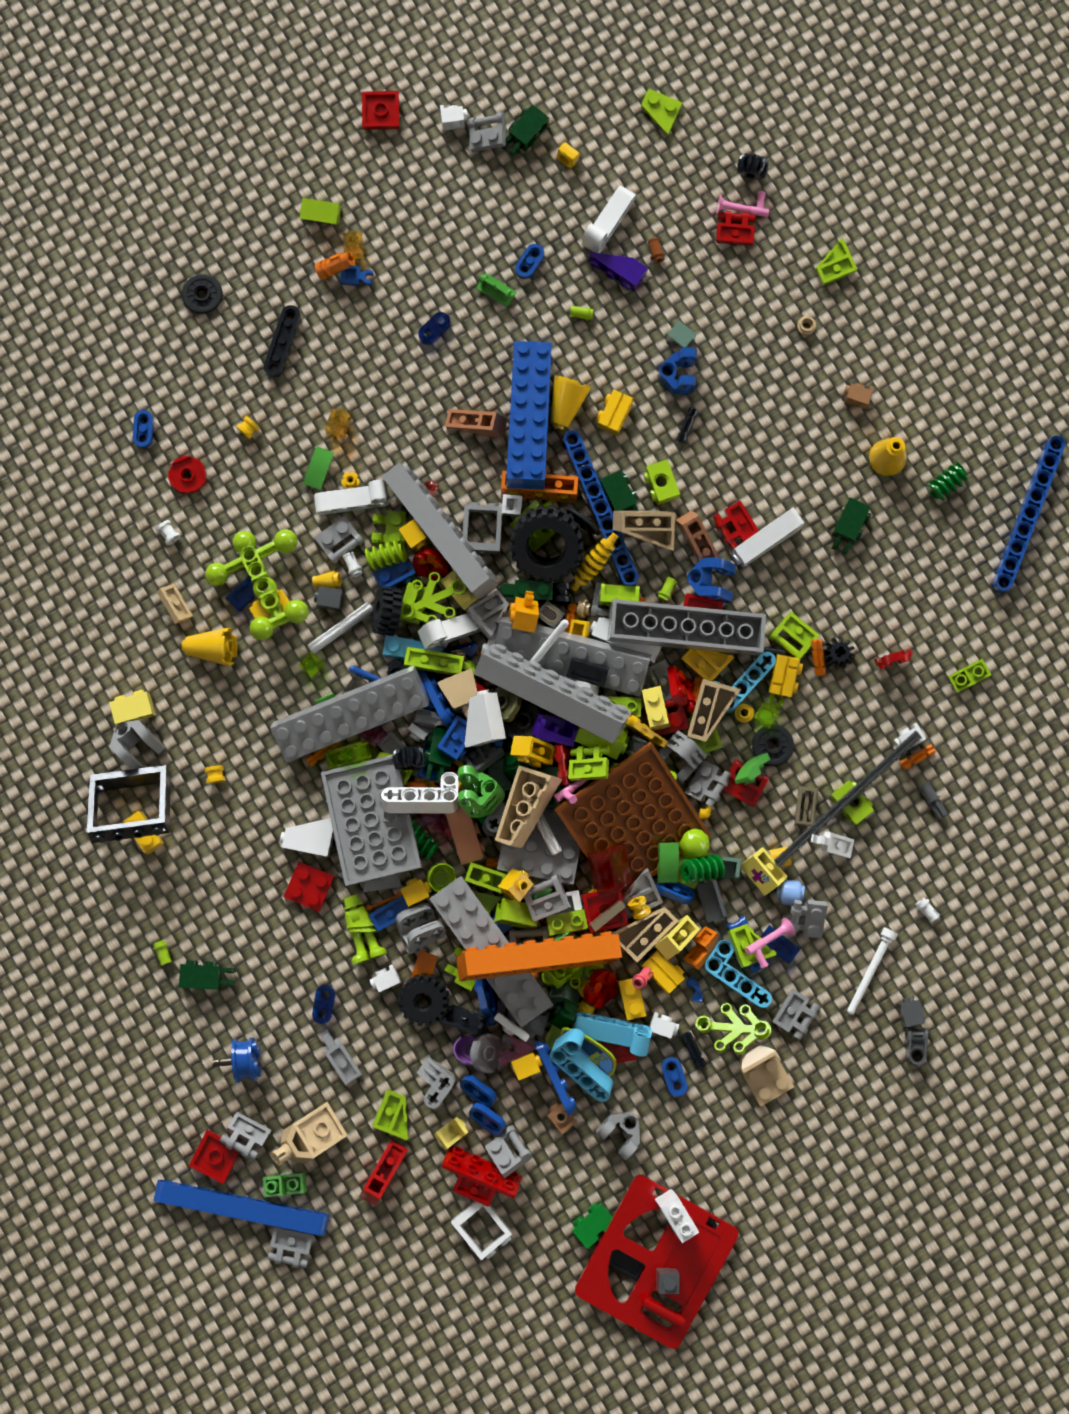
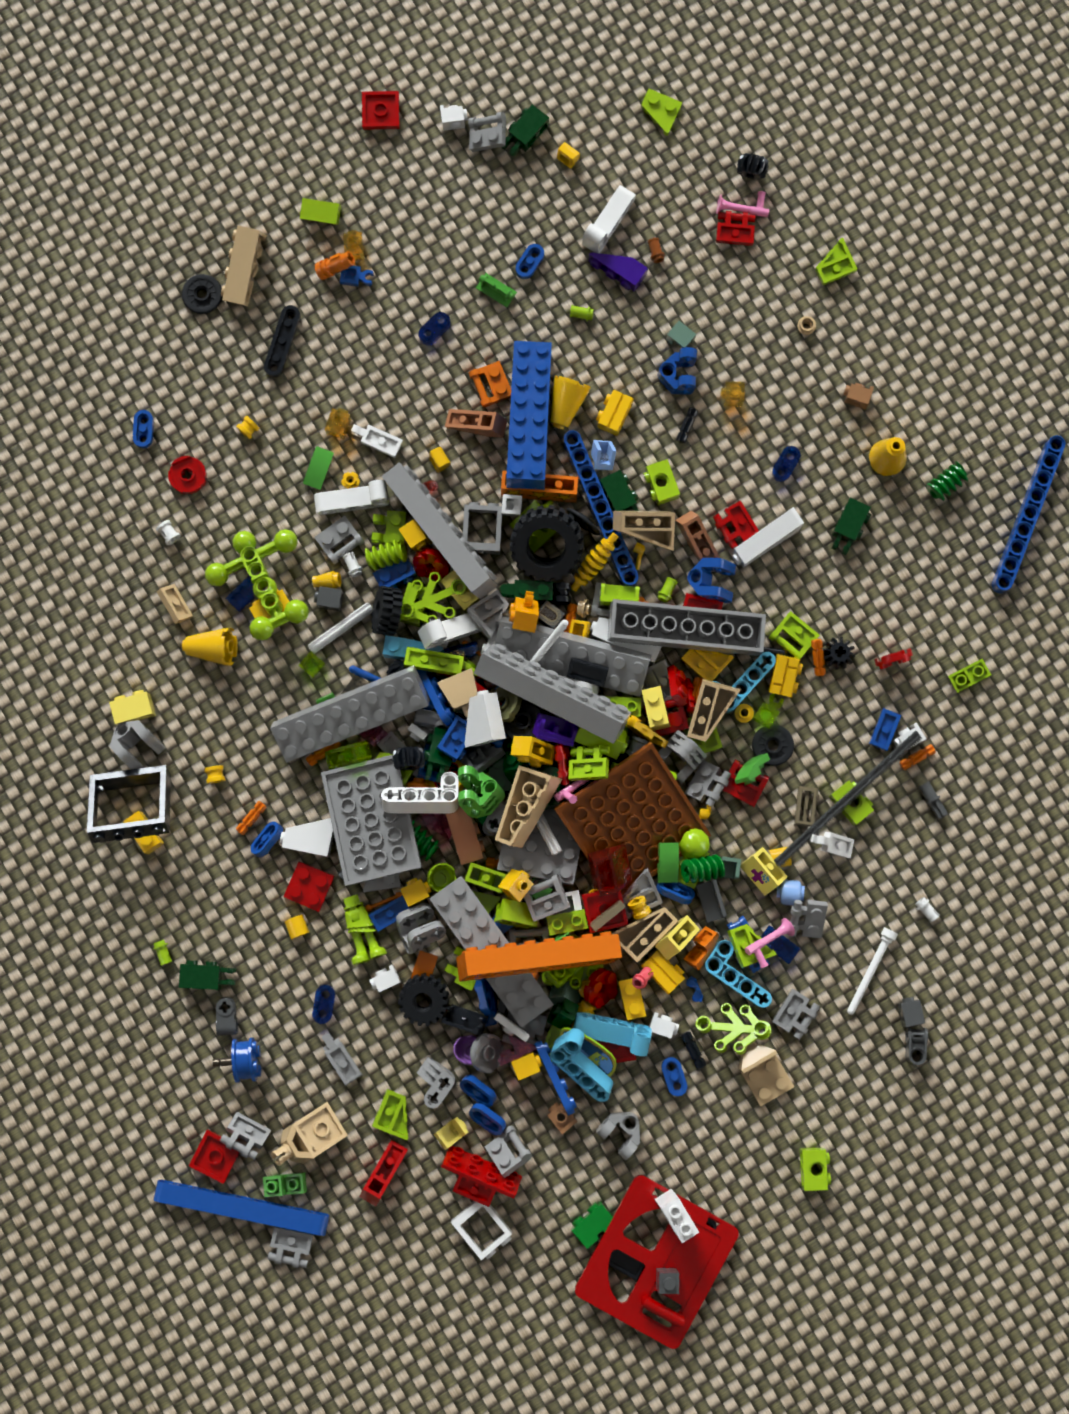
(226, 1021): none -> dark grey piece
(242, 265): none -> tan wedge
(251, 817): none -> orange axle
(266, 839): none -> blue plate
(296, 926): none -> yellow brick
(378, 439): none -> white plate
(439, 459): none -> yellow brick
(496, 380): none -> orange plate
(603, 454): none -> light blue window
(639, 549): none -> yellow hand
(733, 394): none -> clear yellow brick
(786, 464): none -> clear blue plate
(808, 1158): none -> lime brick
(884, 729): none -> blue plate

